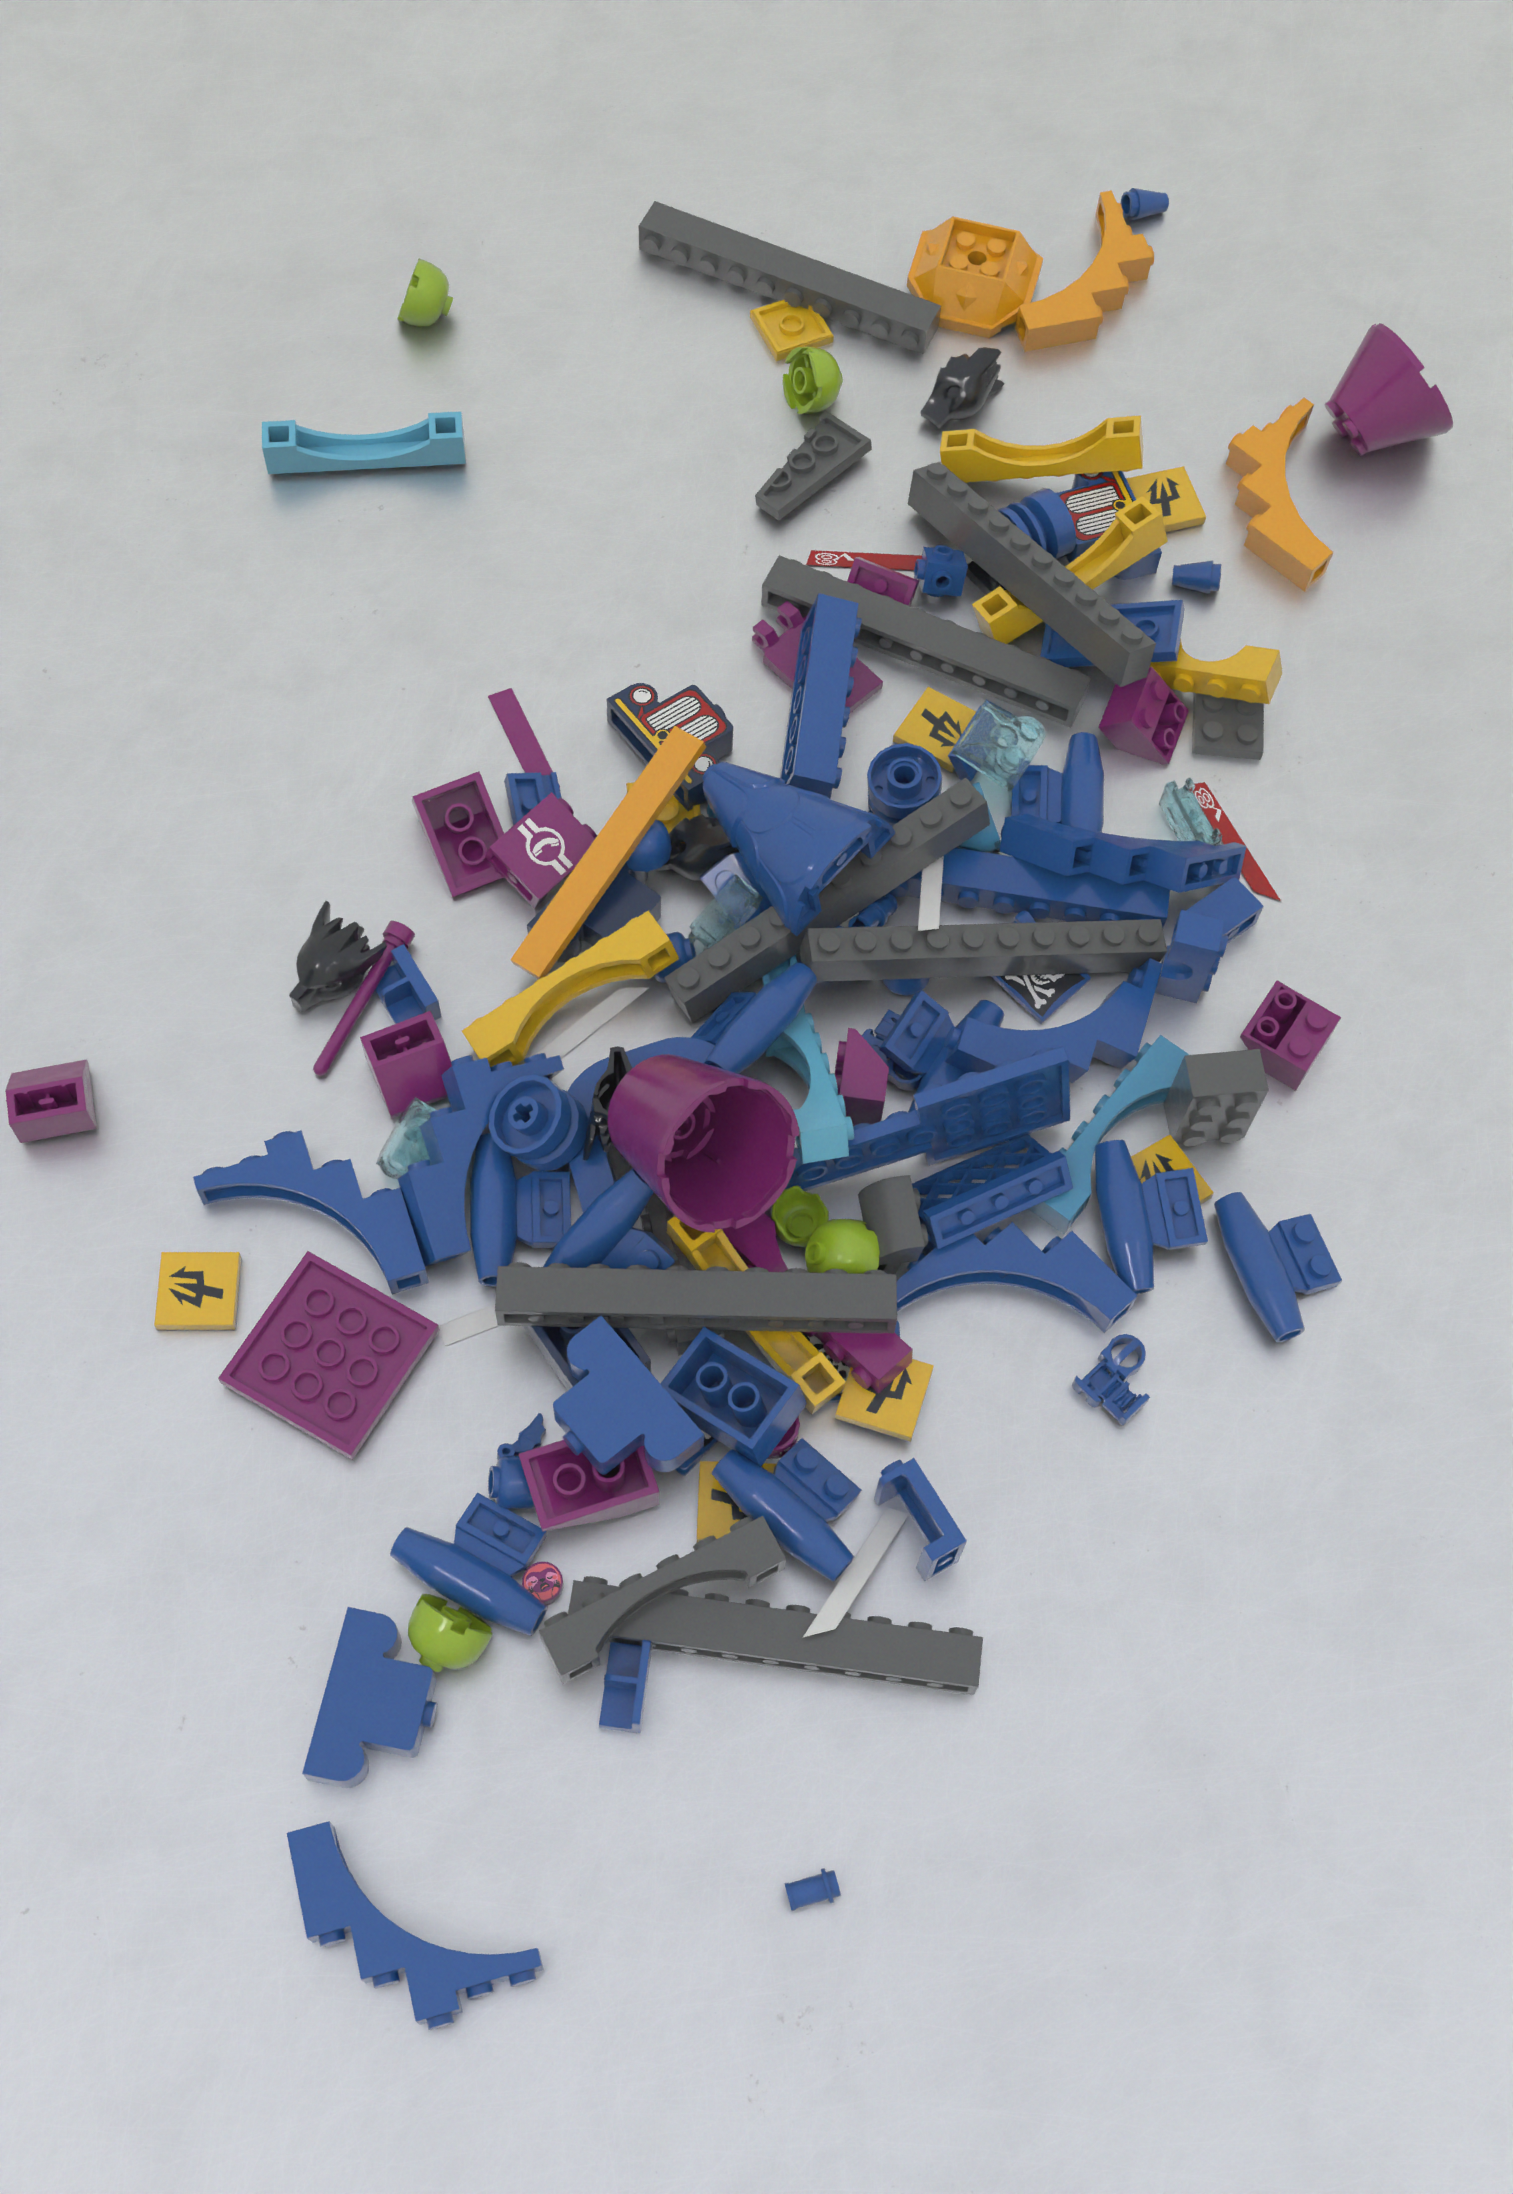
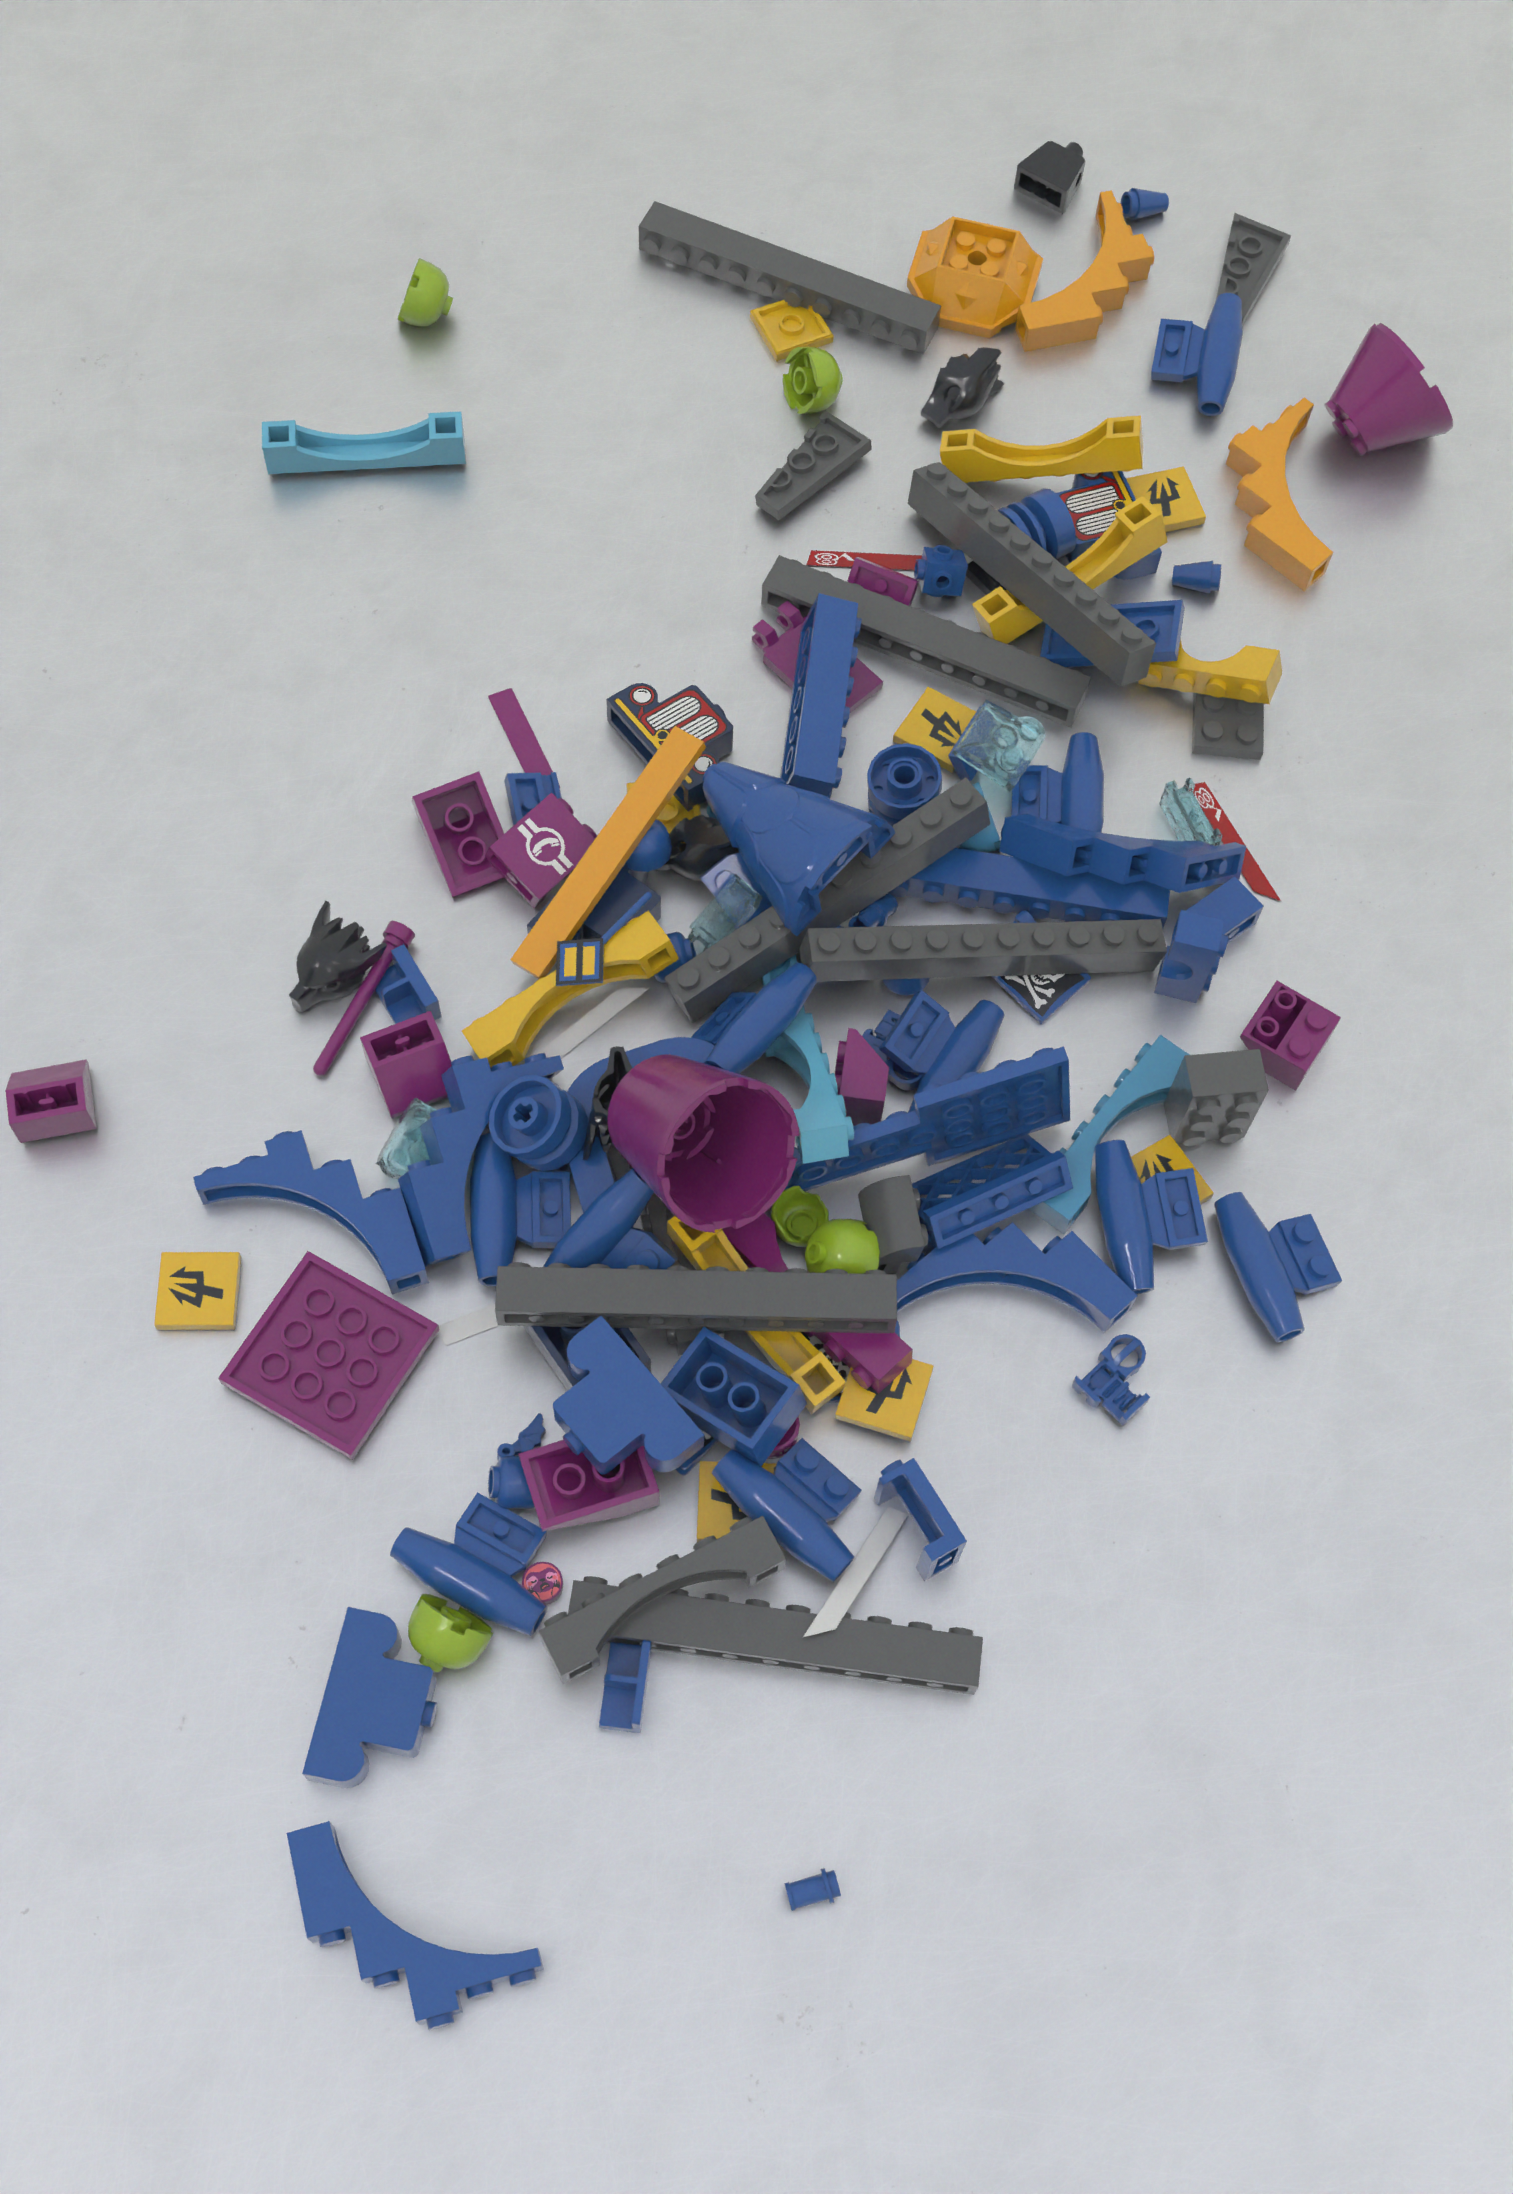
(583, 959): none -> piece
(930, 896): white sticker -> none
(1051, 174): none -> black torso
(1107, 1034): blue arch -> none
(1144, 718): magenta slope -> none
(1208, 353): none -> blue plate
(1250, 259): none -> dark grey wing

